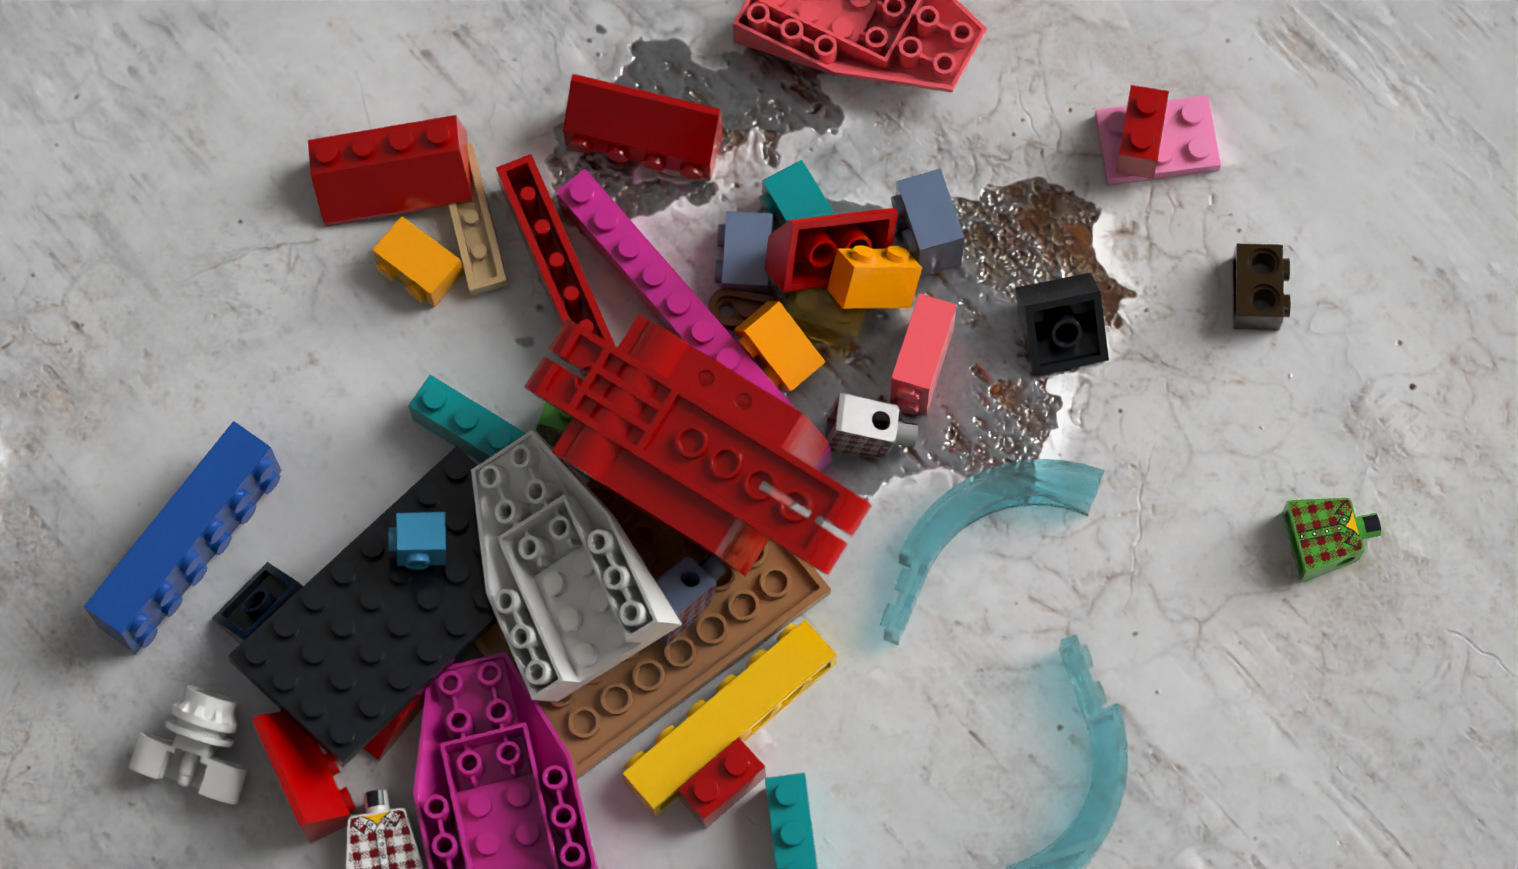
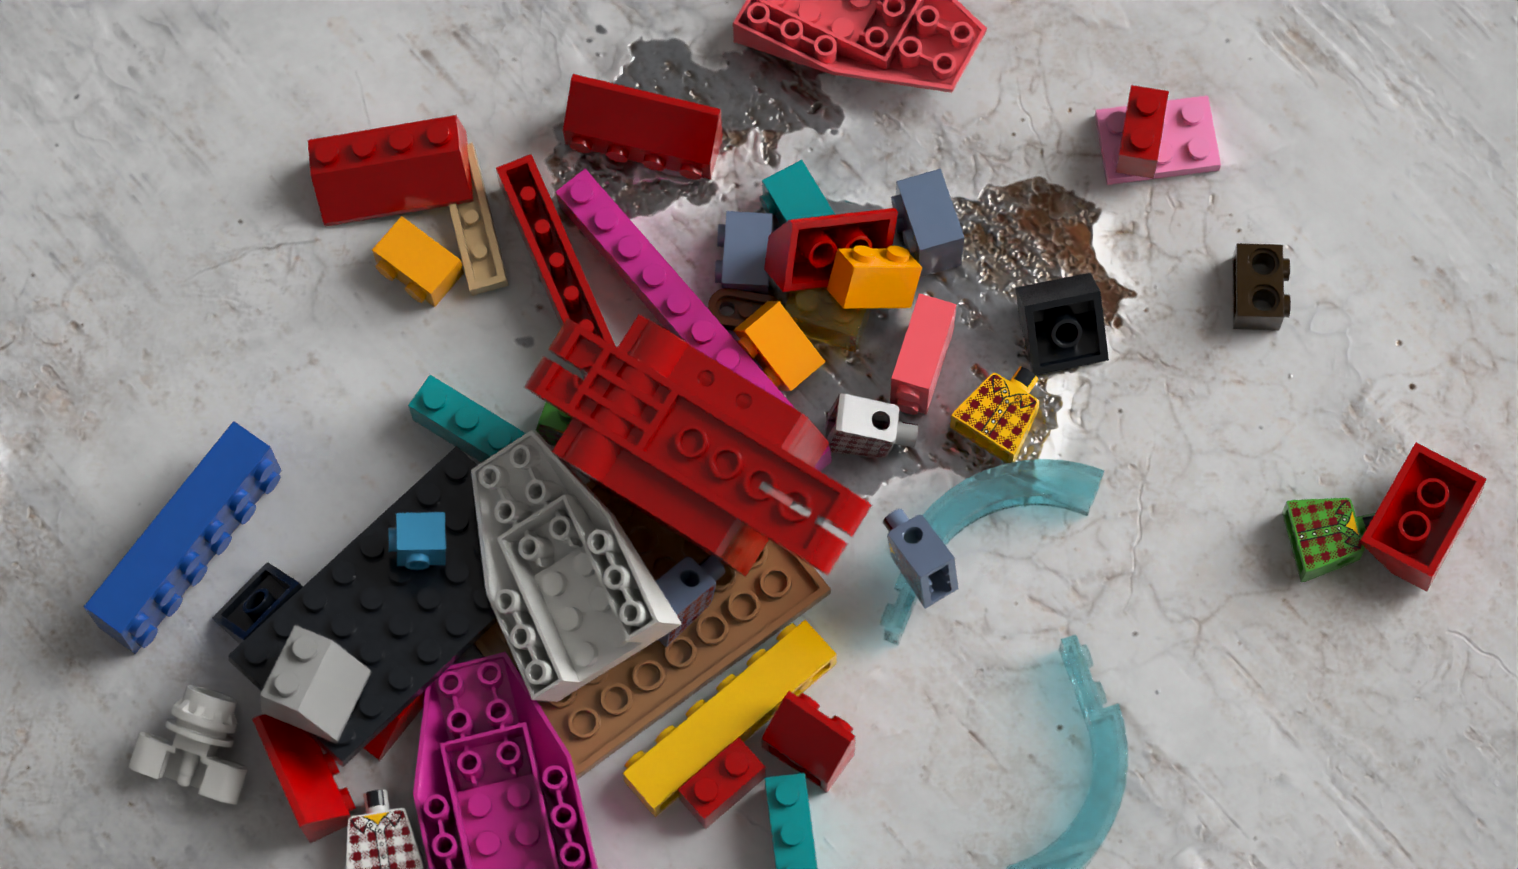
(314, 685): none -> light grey slope
(809, 740): none -> red slope
(921, 557): none -> sand blue torso
(999, 414): none -> torso
(1422, 515): none -> red slope

